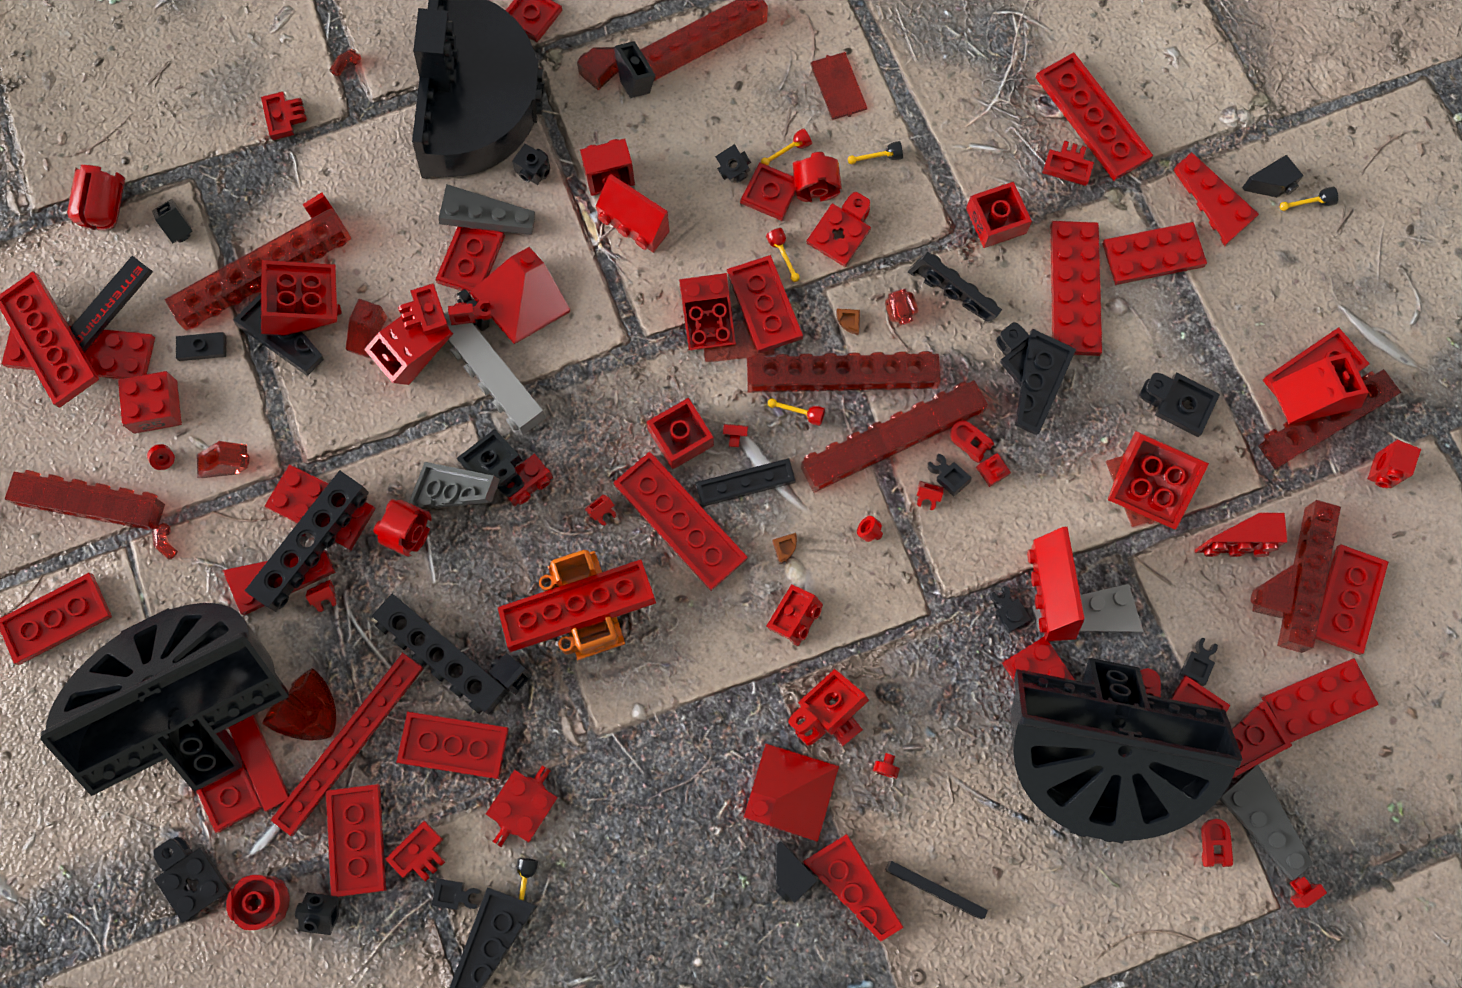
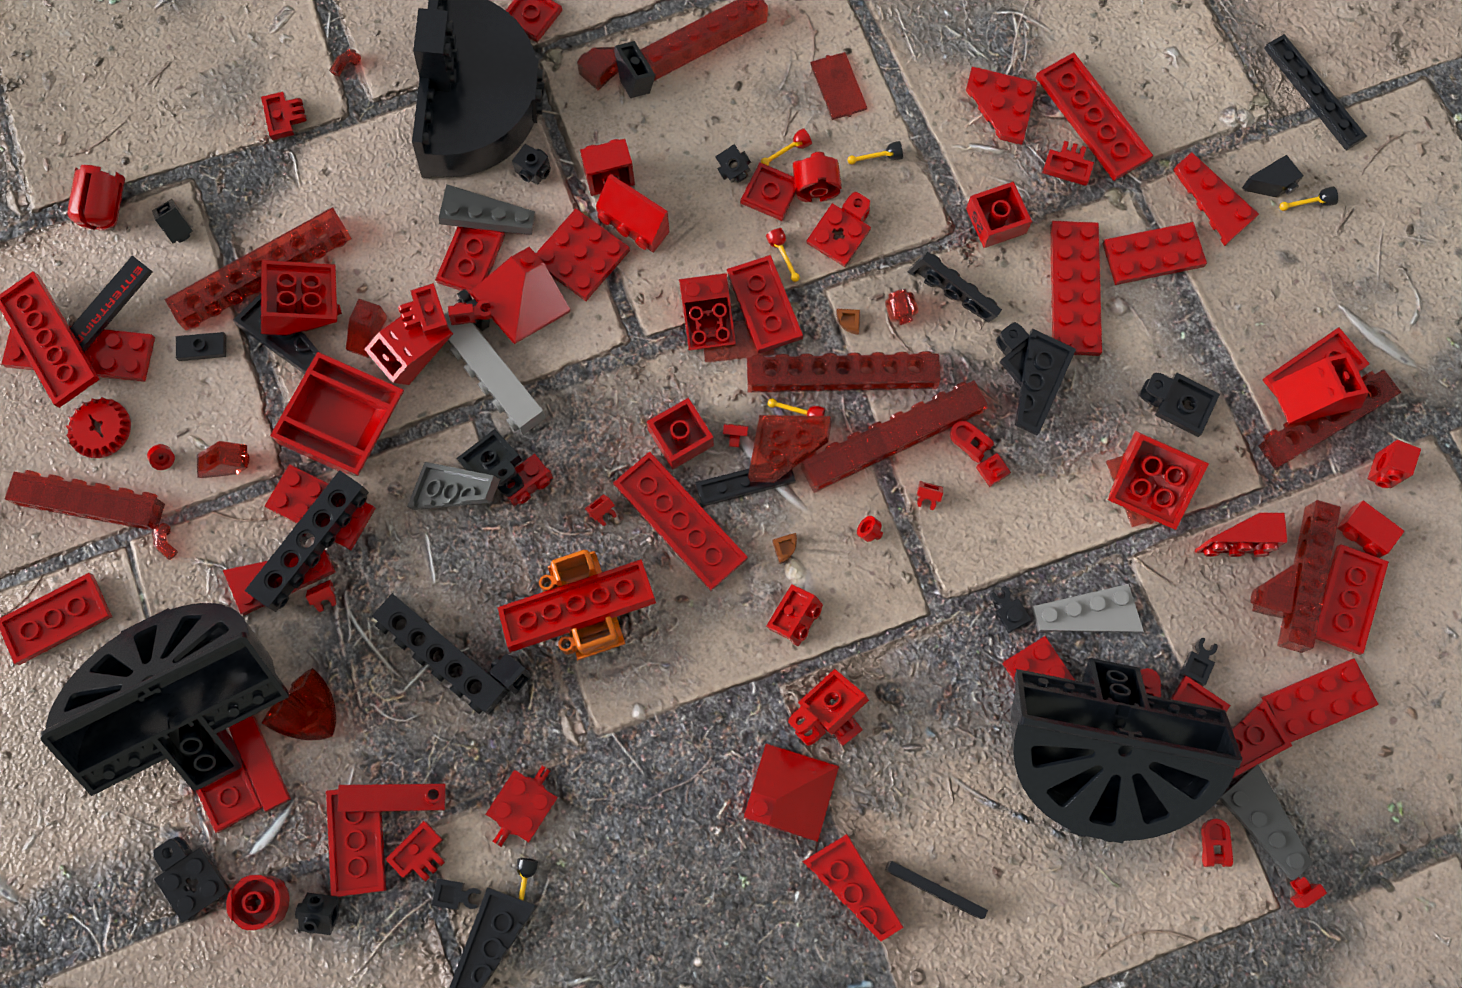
(114, 427): none -> red gear
(149, 402): red brick -> none
(317, 205): red tile -> none
(336, 414): none -> red slope
(347, 745): red plate -> none
(391, 797): none -> red piece
(403, 527): red brick -> none
(452, 745): red plate -> none
(582, 254): none -> red plate
(785, 443): none -> clear red plate
(791, 875): black slope -> none
(886, 767): red tile -> none
(950, 477): black plate -> none
(1003, 101): none -> red plate
(1056, 586): slope -> none
(1315, 92): none -> black tile
(1370, 529): none -> red brick

